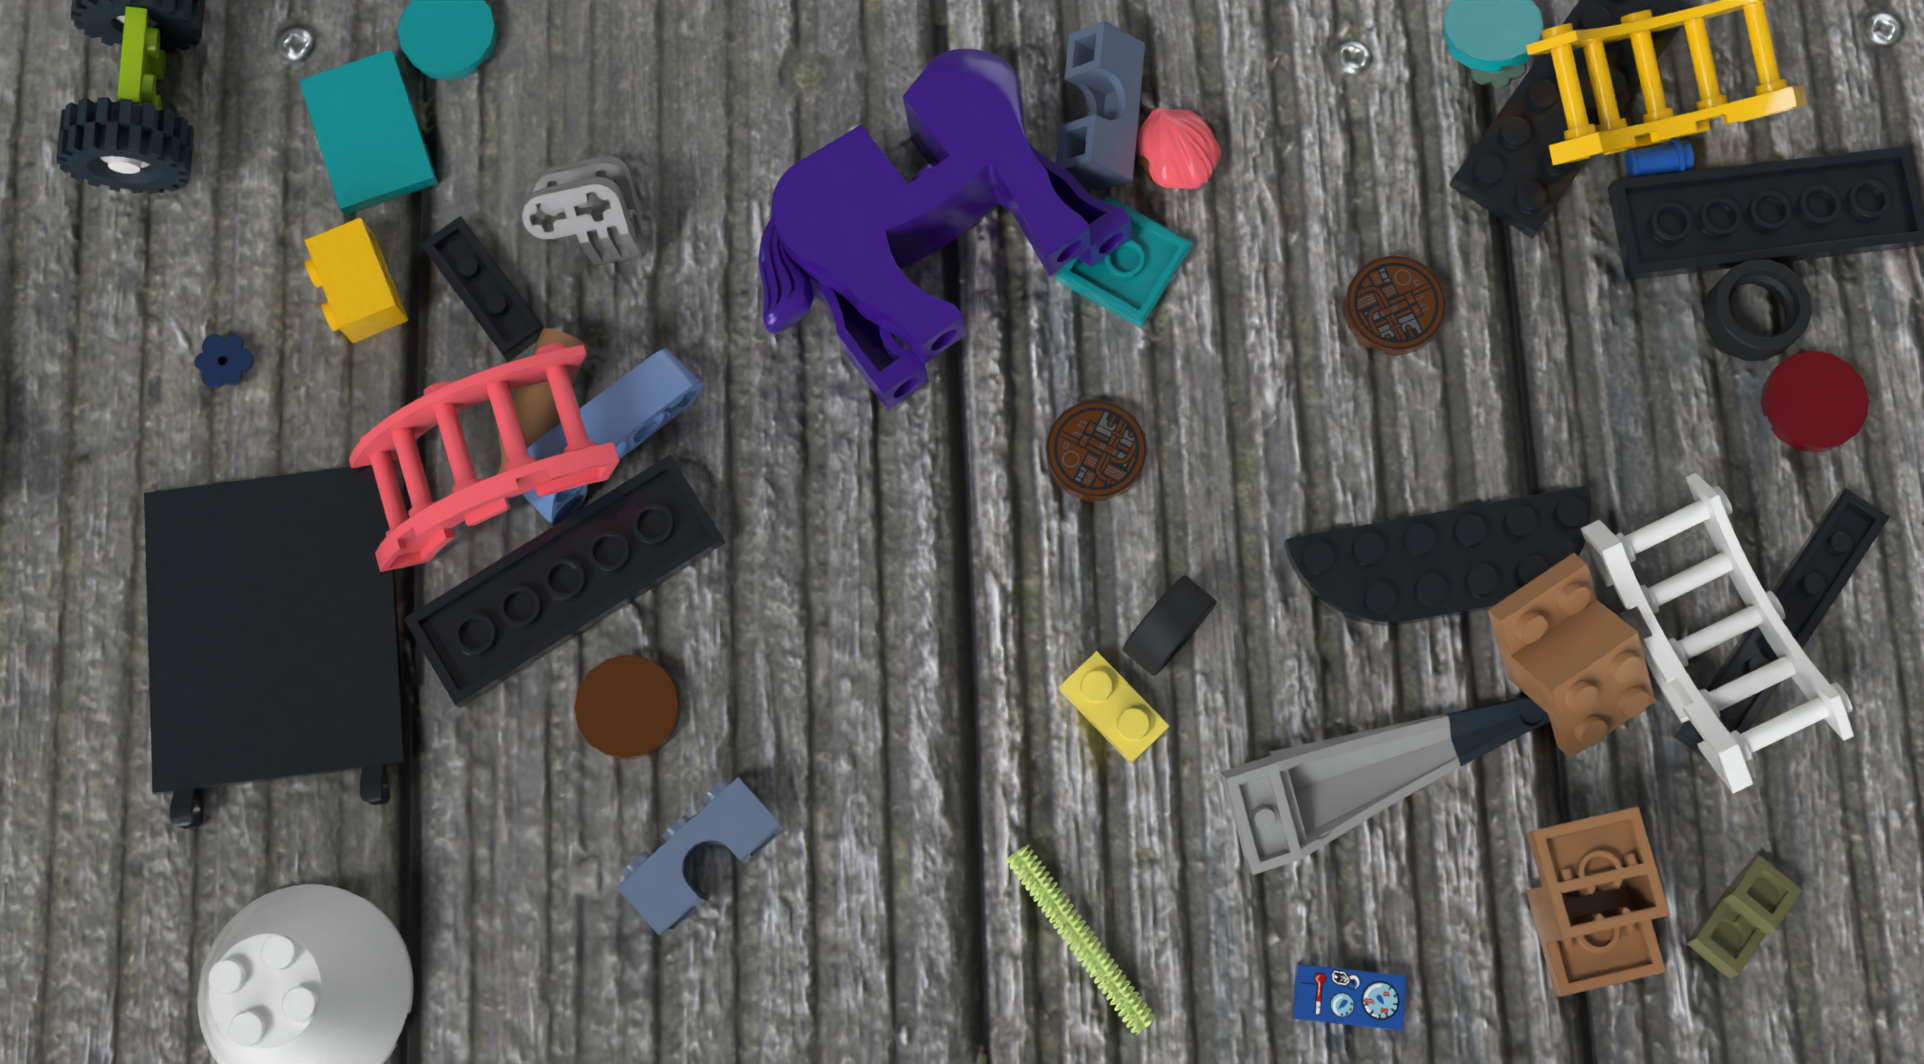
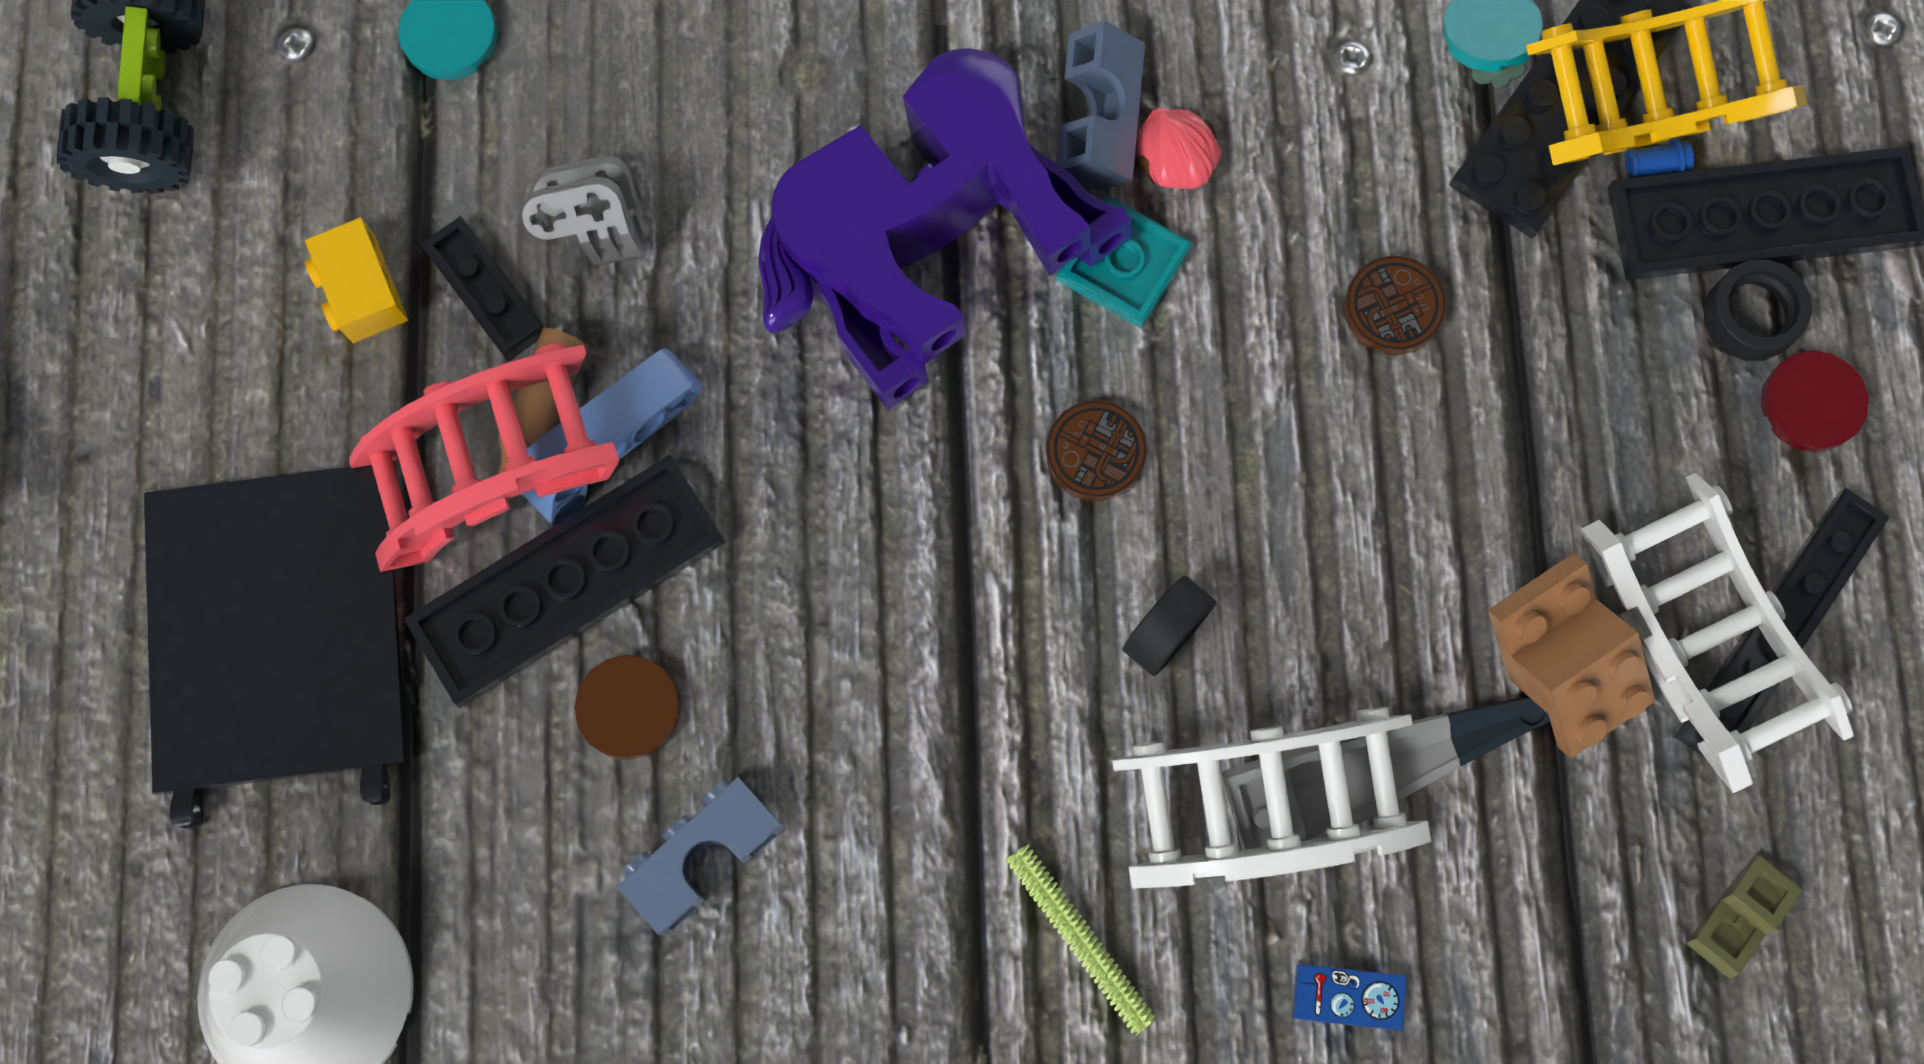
(218, 350): dark blue plant -> none
(368, 132): teal tile -> none
(1113, 707): light yellow plate -> none
(1284, 850): none -> white fence
(1441, 559): black plate -> none
(1597, 901): medium nougat bracket -> none

